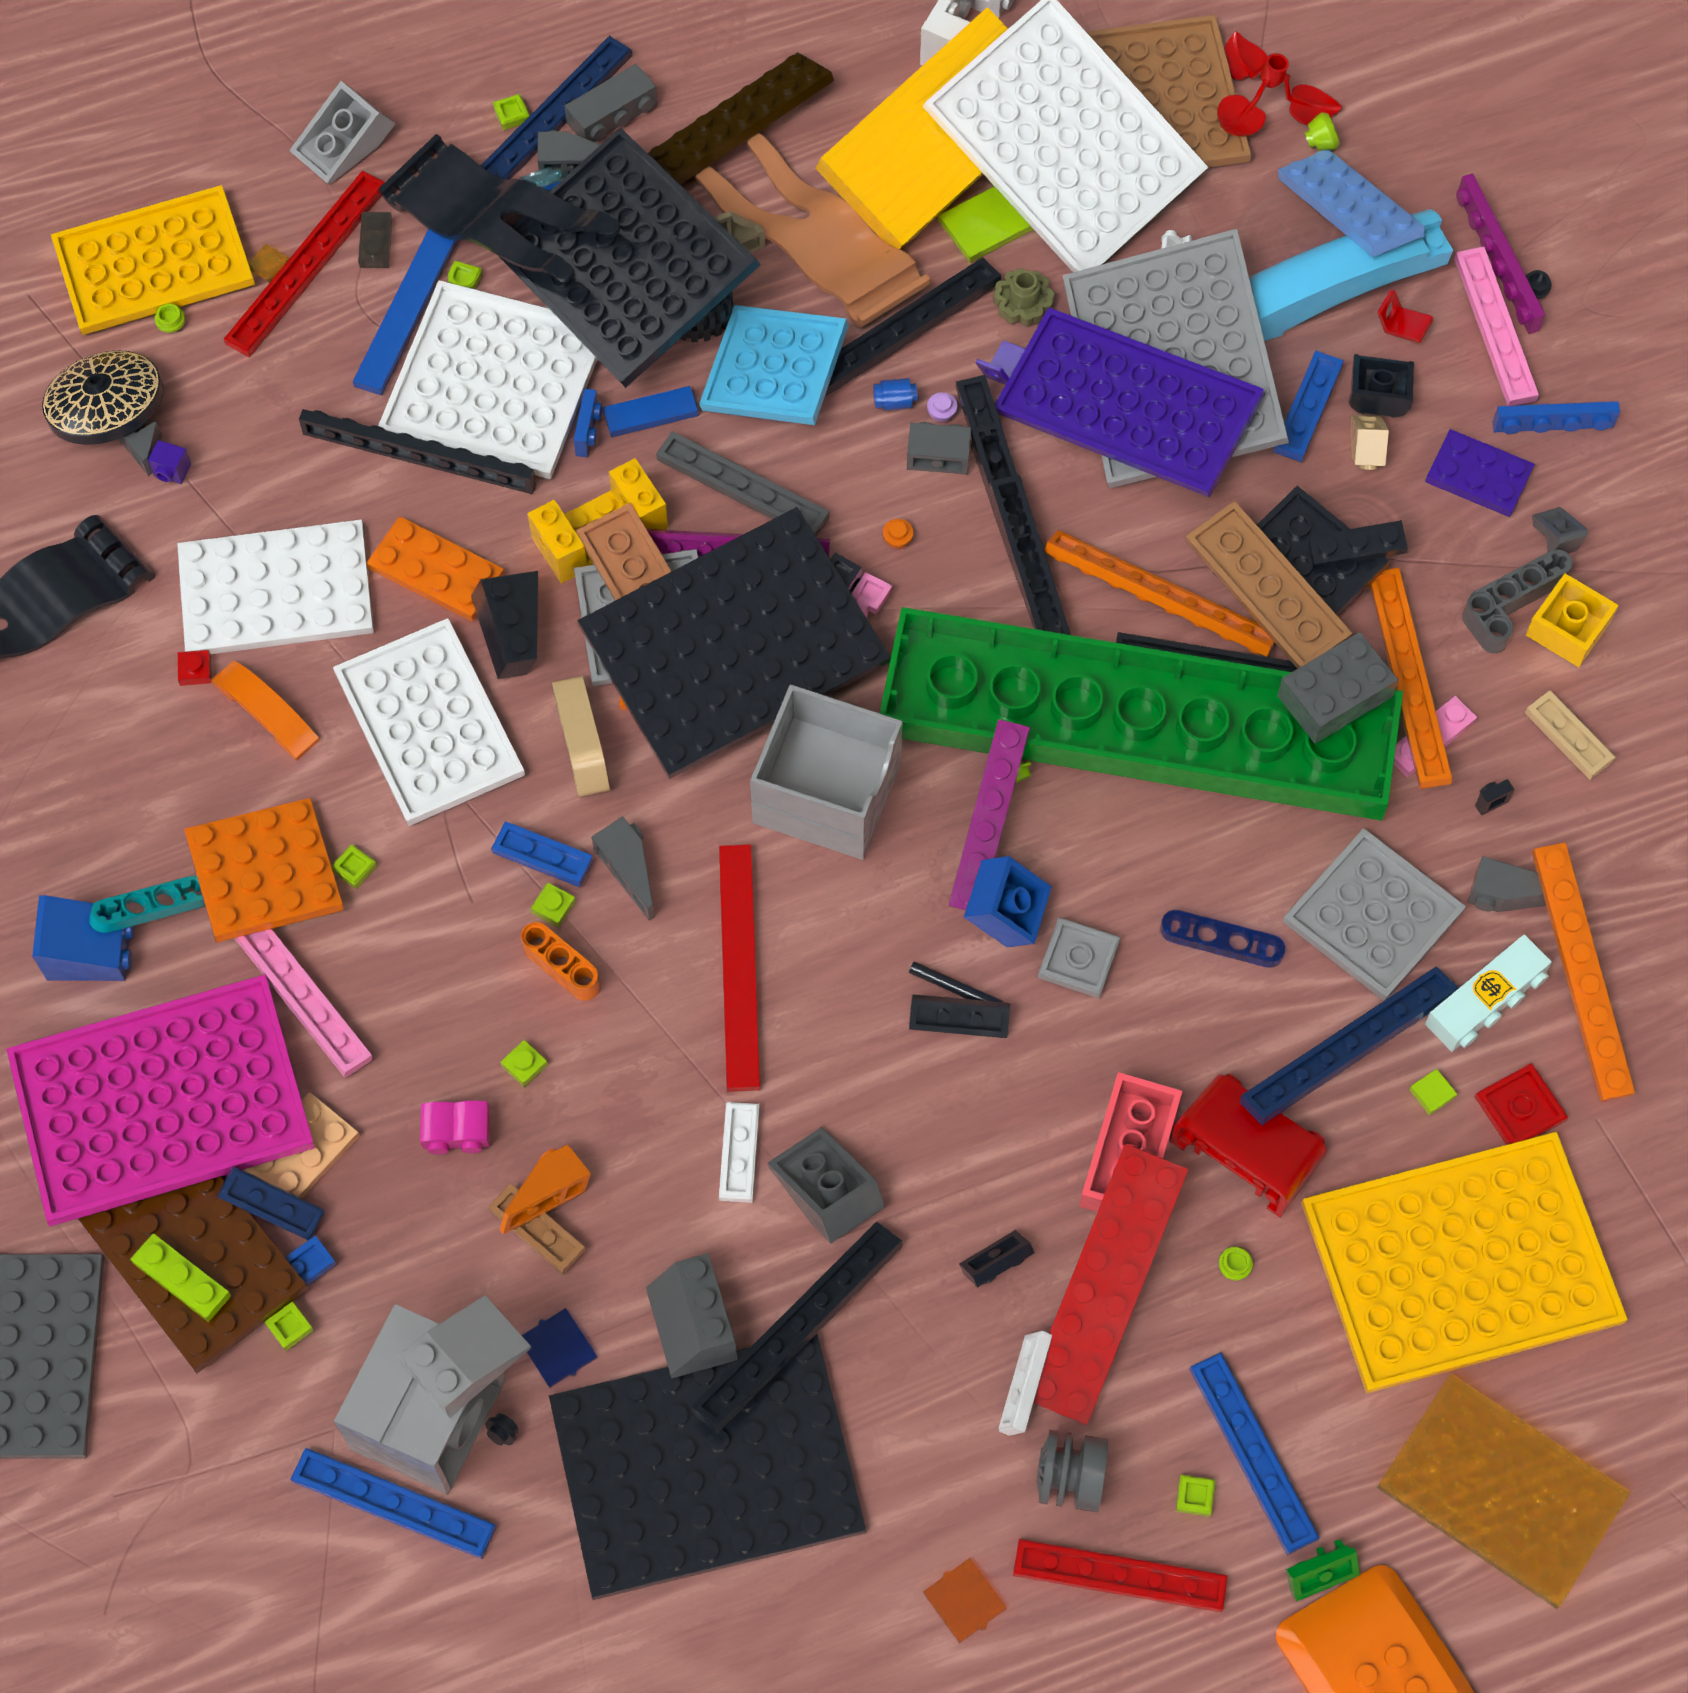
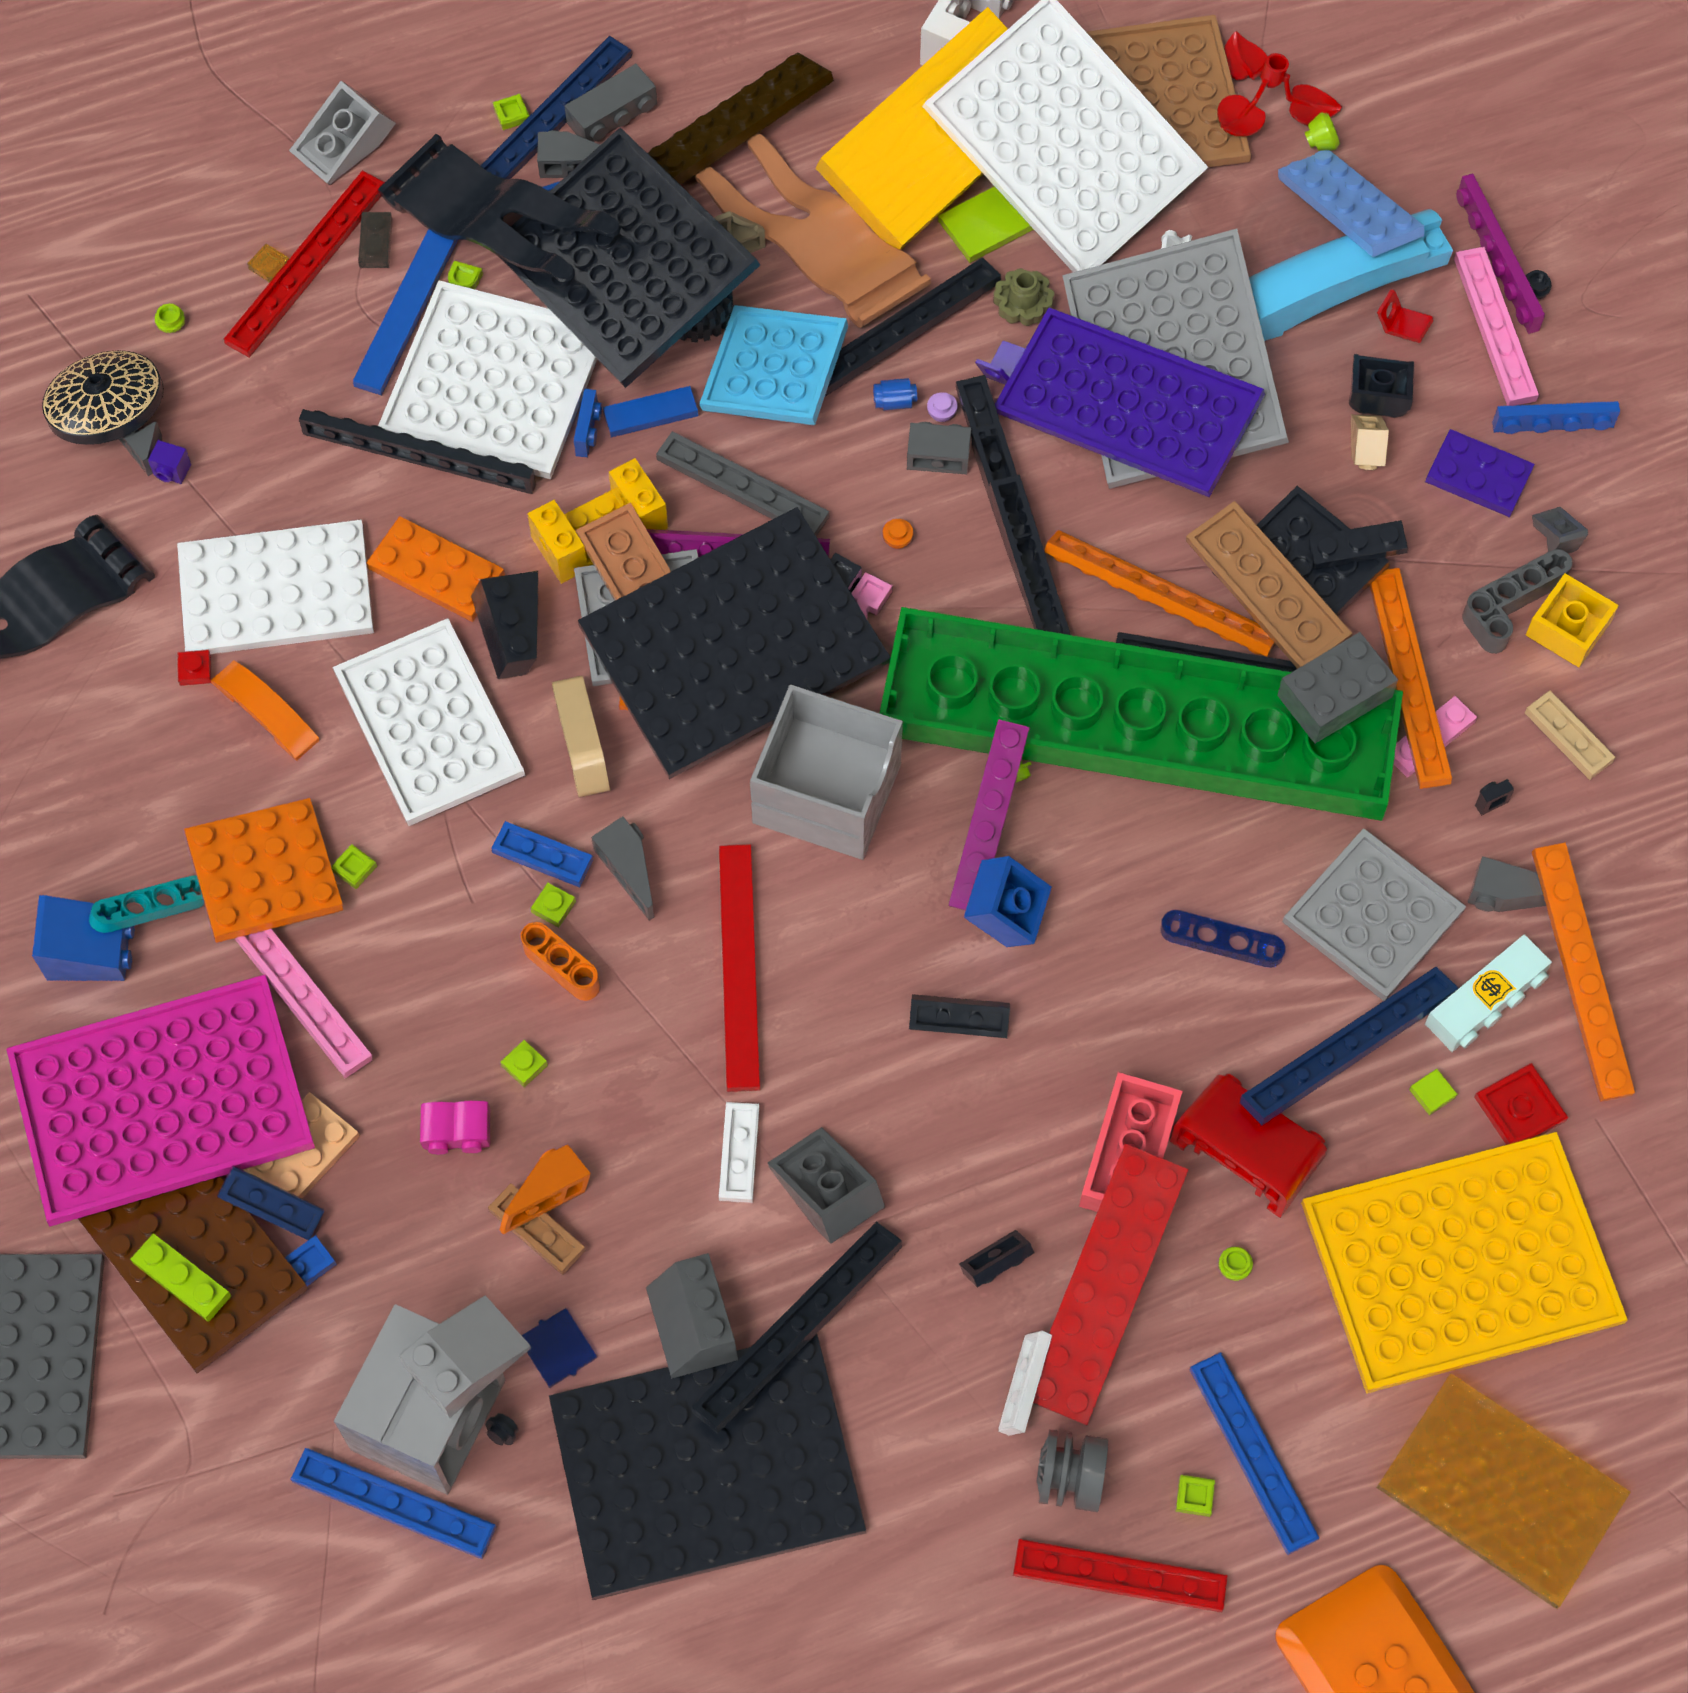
(152, 258): yellow plate -> none
(289, 1326): lime plate -> none
(543, 177): clear light blue gear -> none
(949, 983): black bar -> none
(964, 1600): clear orange piece -> none
(1078, 957): light grey plate -> none
(1309, 405): blue plate -> none
(1323, 1571): green plate -> none

